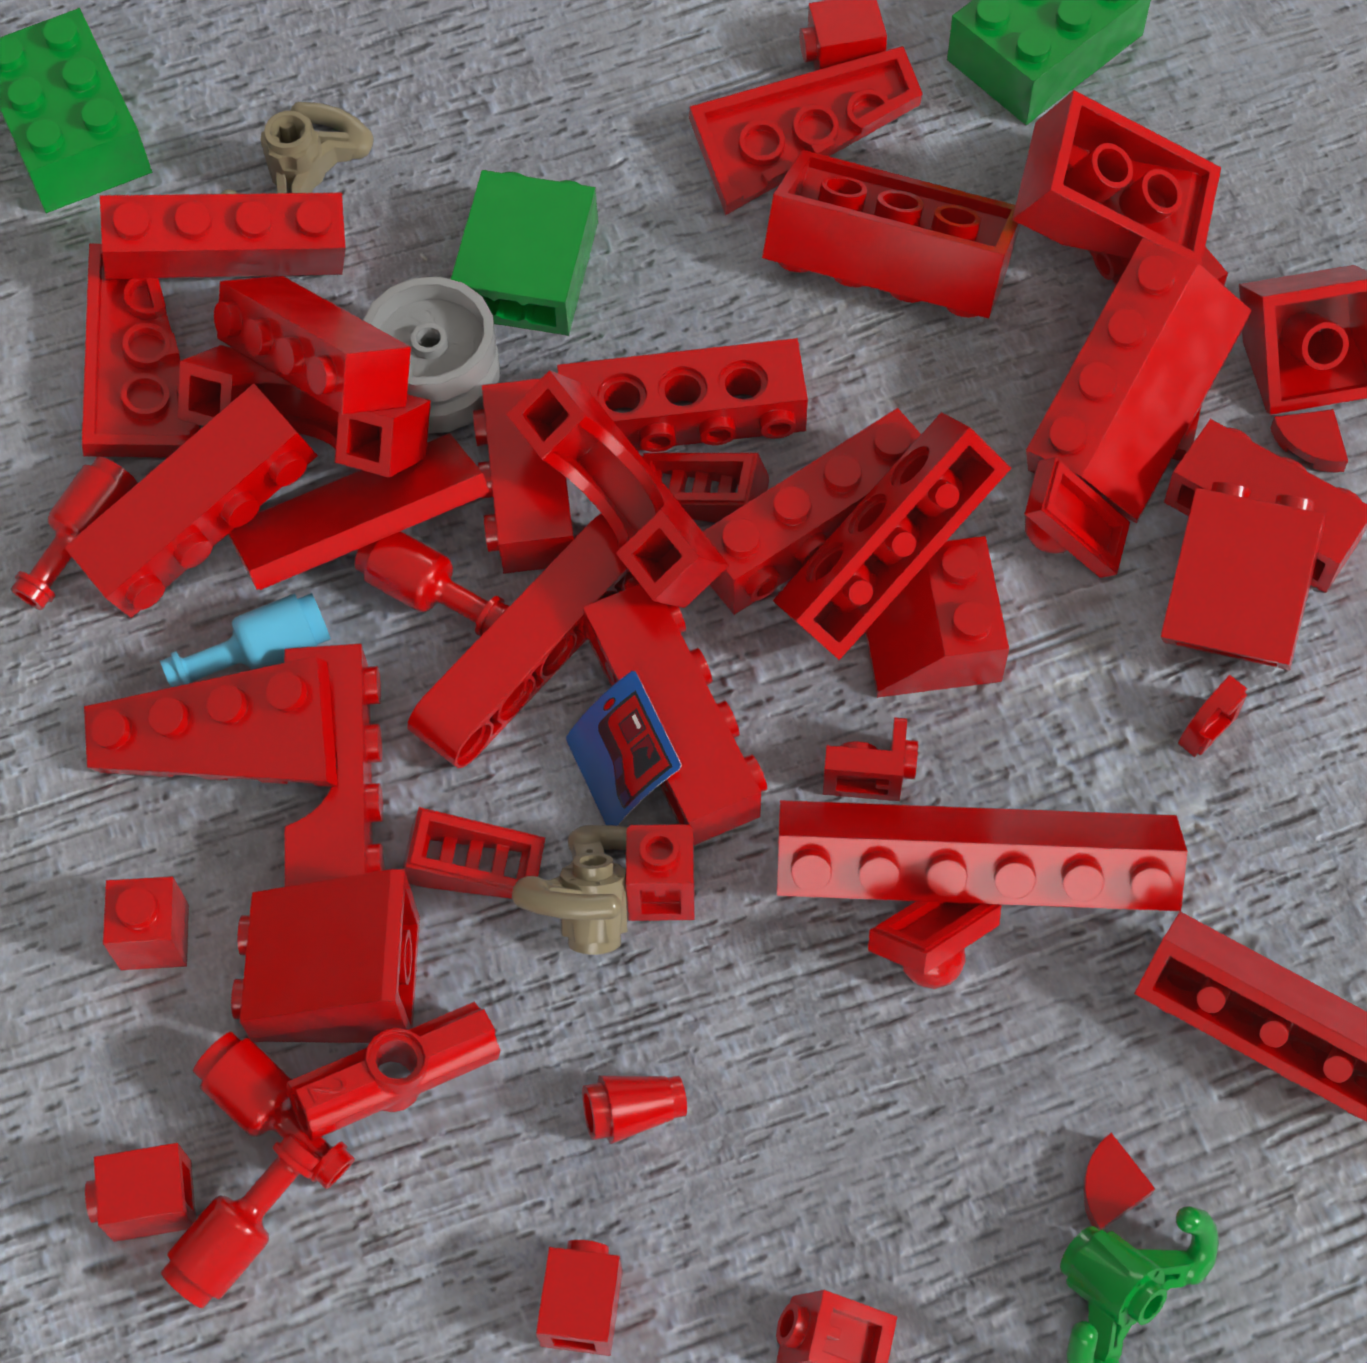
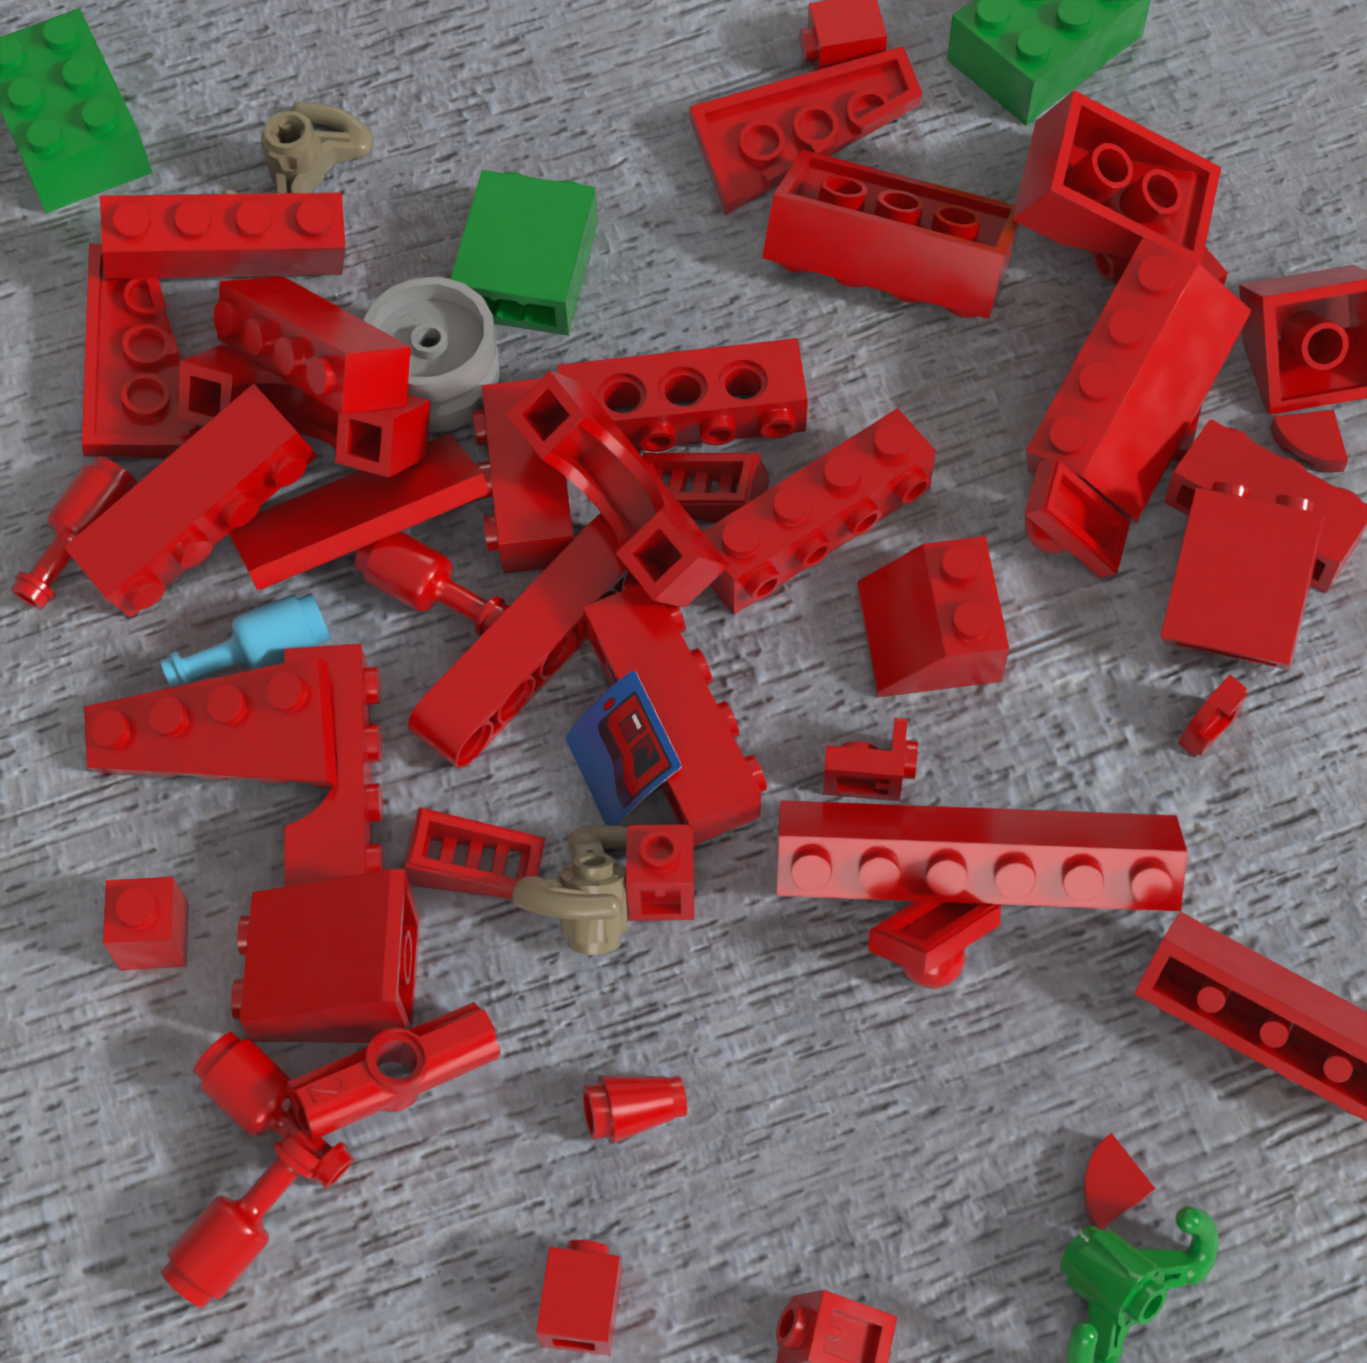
(142, 1192): red brick -> none
(892, 534): red brick -> none

